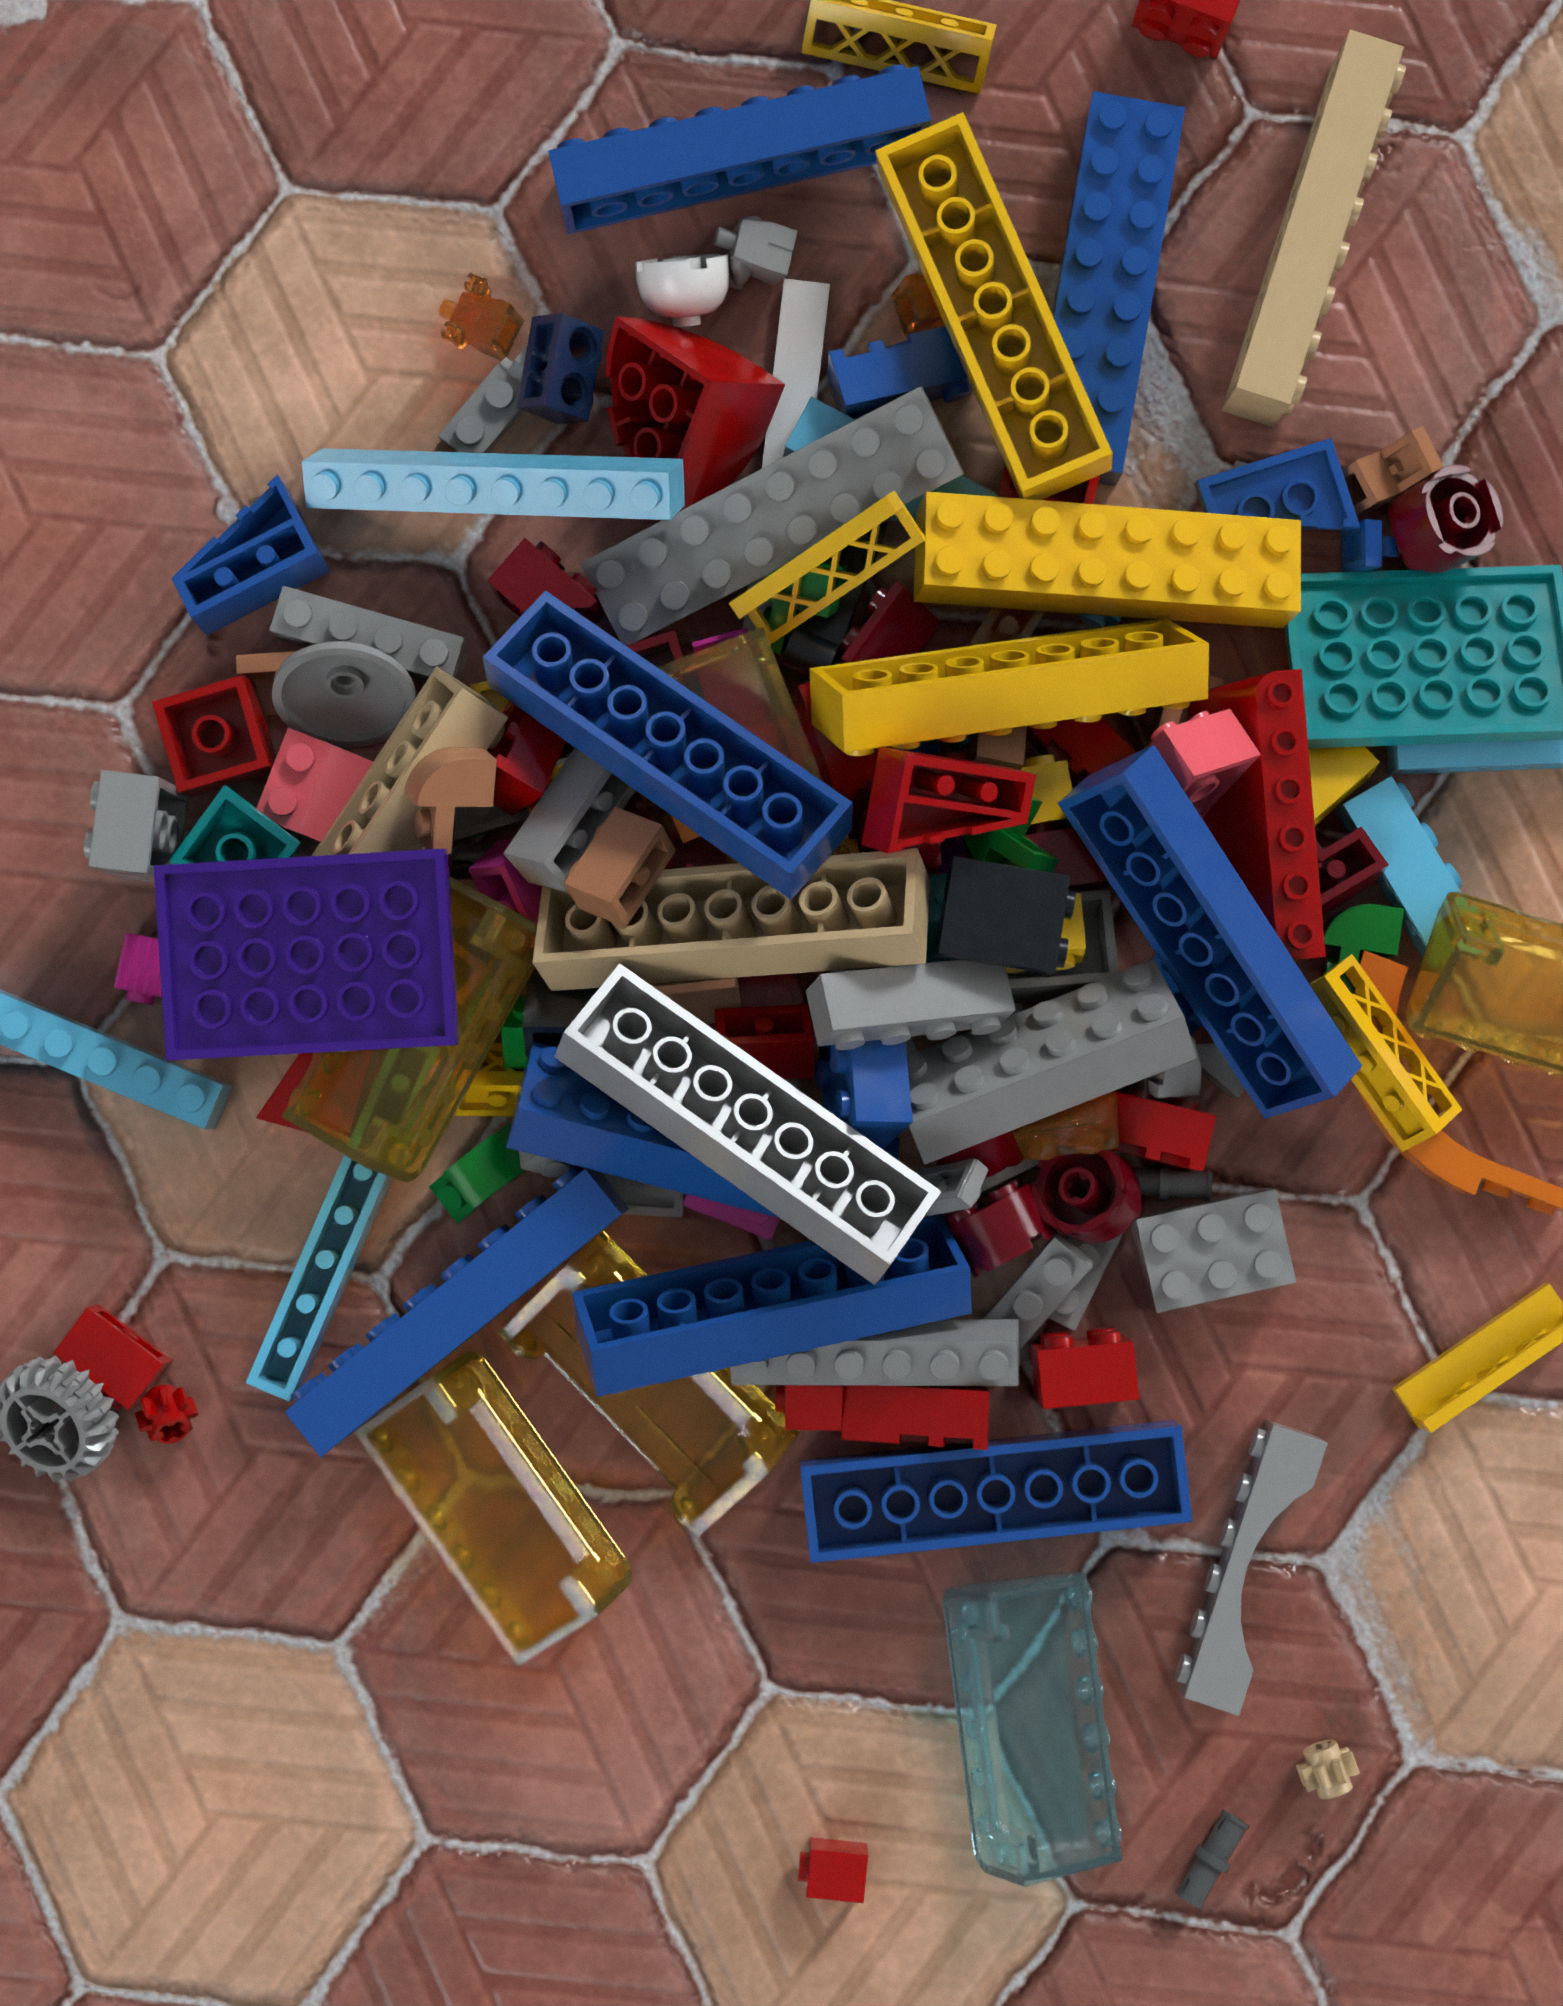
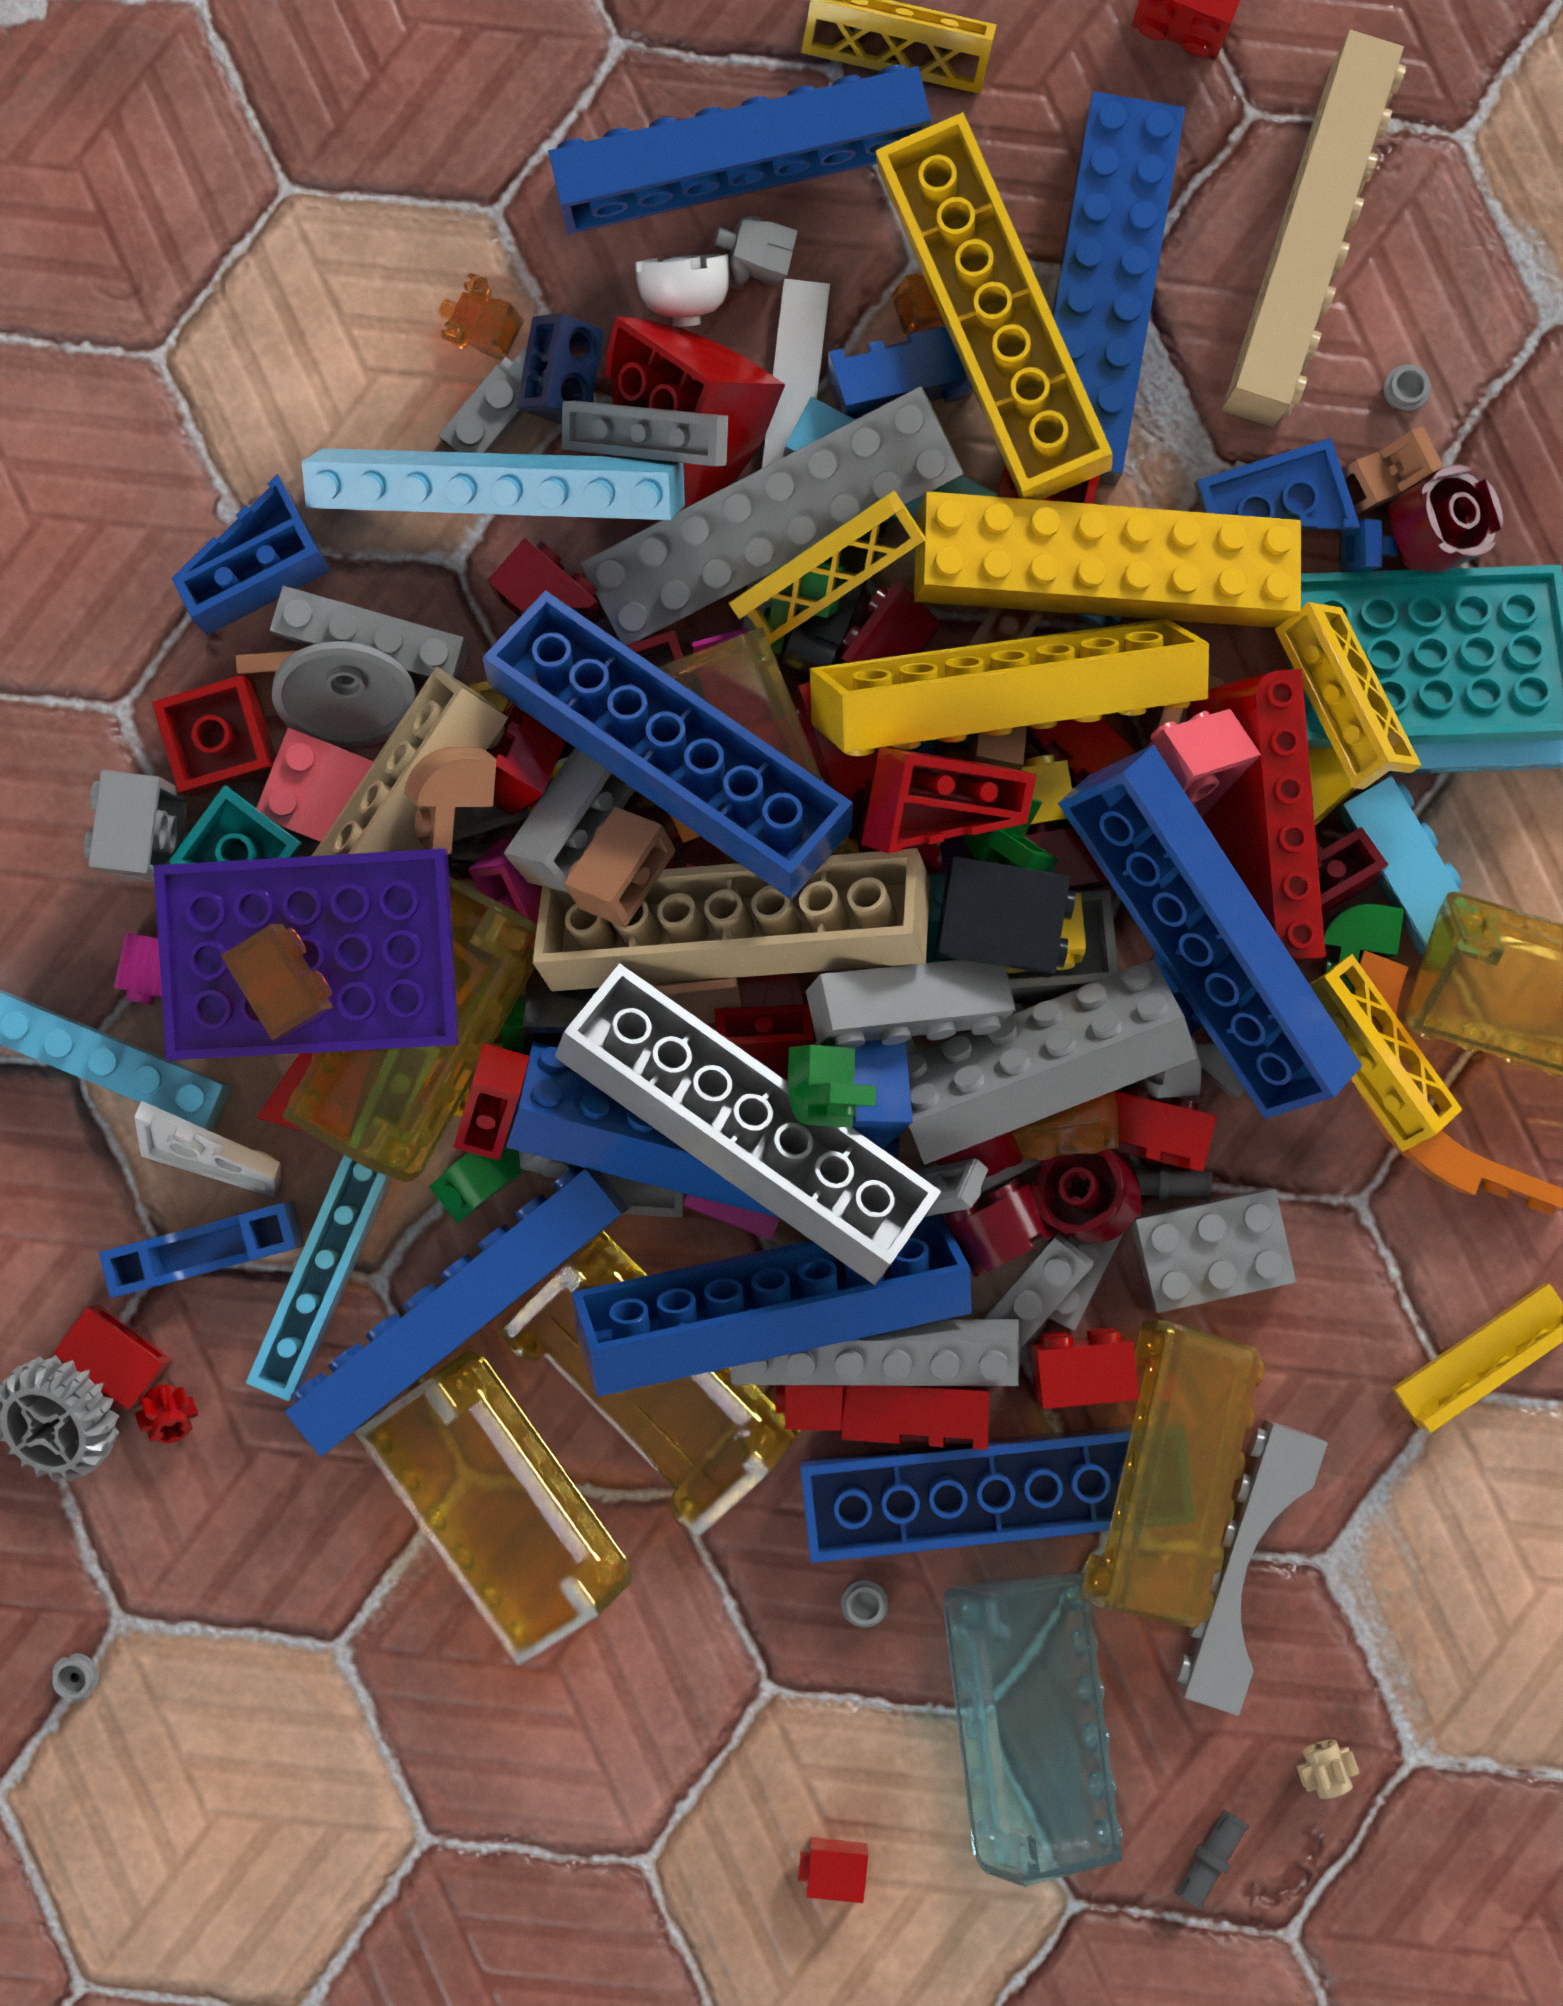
(62, 1680): none -> light grey plate
(200, 1151): none -> white wing
(201, 1249): none -> blue arch
(278, 980): none -> clear orange brick
(491, 1101): none -> red brick
(645, 433): none -> light grey plate
(824, 1086): none -> green brick
(864, 1603): none -> light grey plate
(1177, 1476): none -> clear yellow windscreen
(1343, 694): none -> yellow fence
(1407, 388): none -> light grey plate

